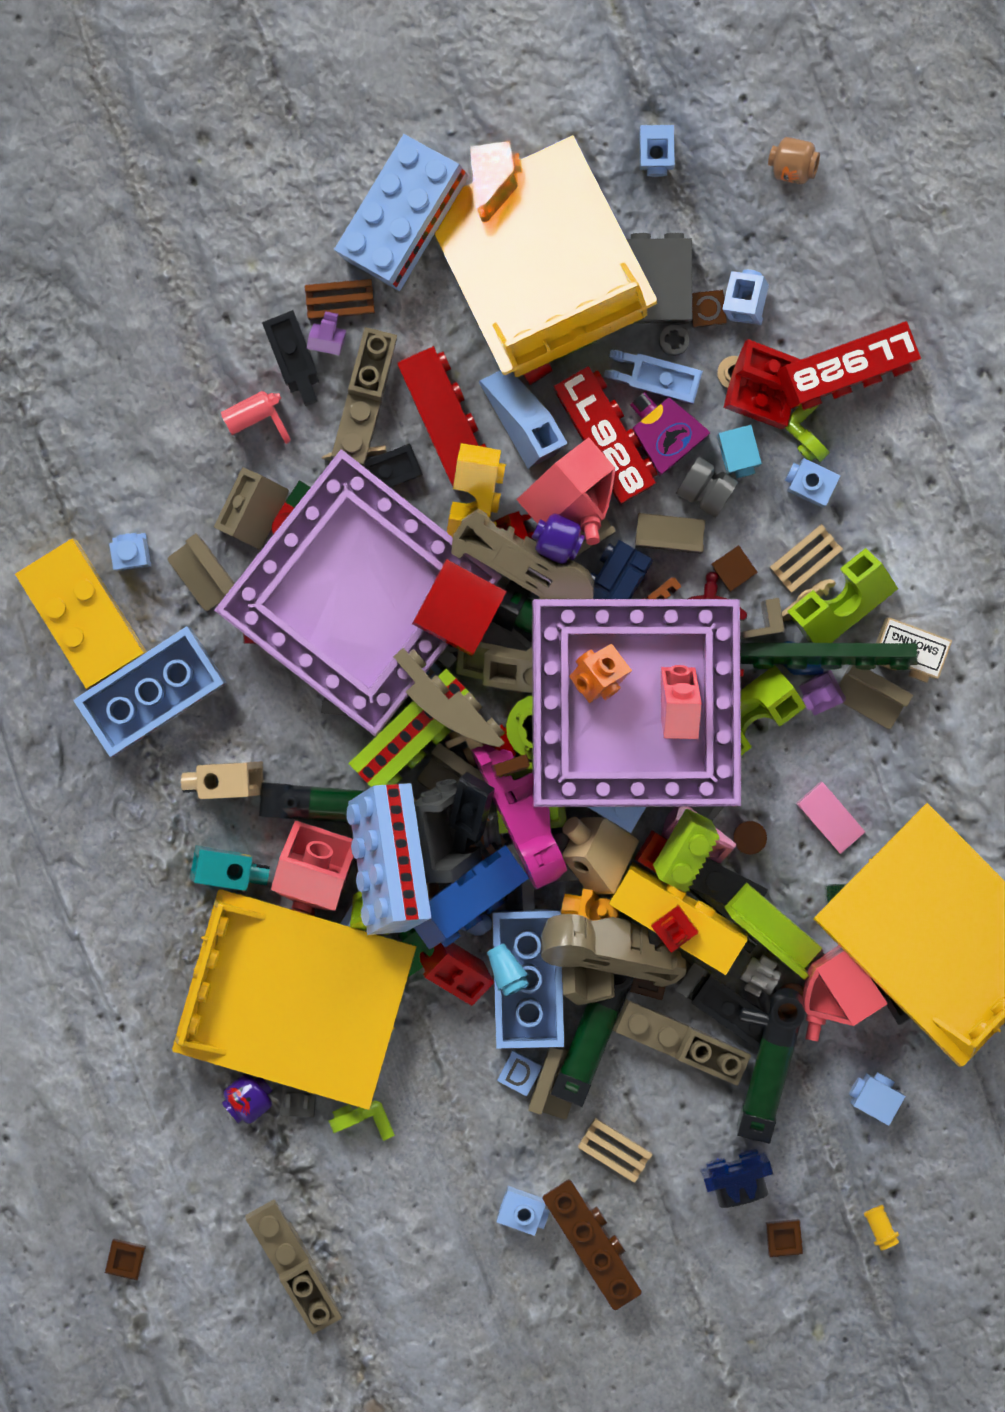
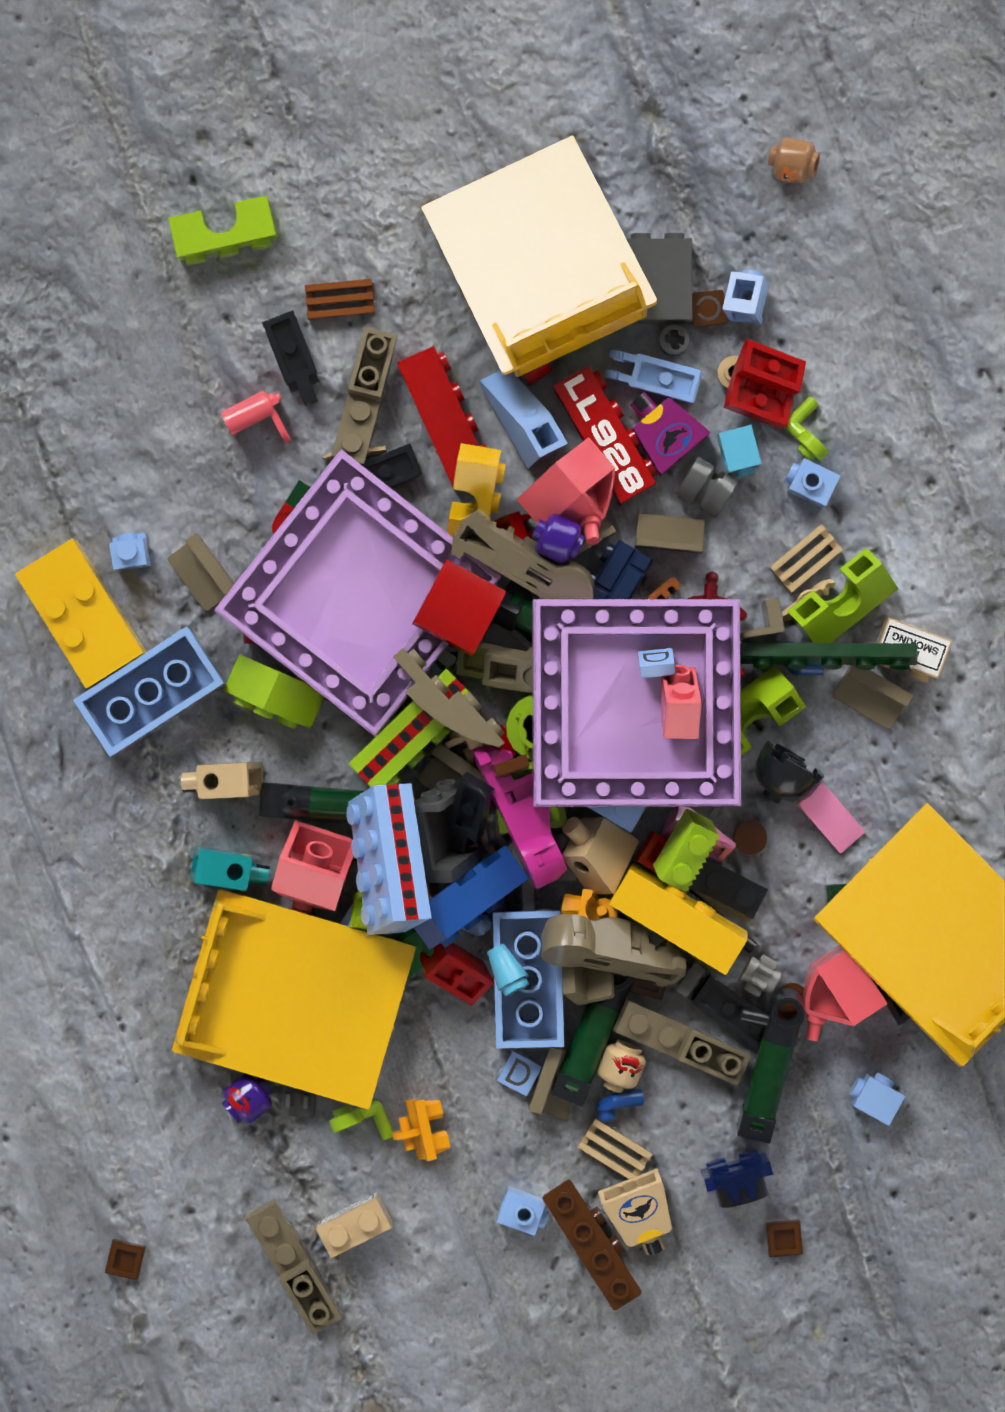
(251, 508): dark tan panel -> none
(252, 228): none -> lime arch
(273, 693): none -> lime brick
(327, 336): medium lavender tile -> none
(354, 1225): none -> tan brick
(401, 212): light blue brick -> none
(417, 1131): none -> light orange hips
(494, 176): slope -> none
(600, 673): orange brick -> none
(617, 1101): none -> blue arm
(621, 1066): none -> tan head
(639, 1210): none -> tan torso
(656, 137): light blue brick -> none
(656, 663): none -> light blue tile
(675, 928): red tile -> none
(734, 568): reddish brown tile -> none
(773, 929): lime panel -> none
(785, 774): none -> black cylinder
(821, 692): medium lavender tile -> none
(849, 365): red brick -> none
(881, 1228): yellow pin -> none

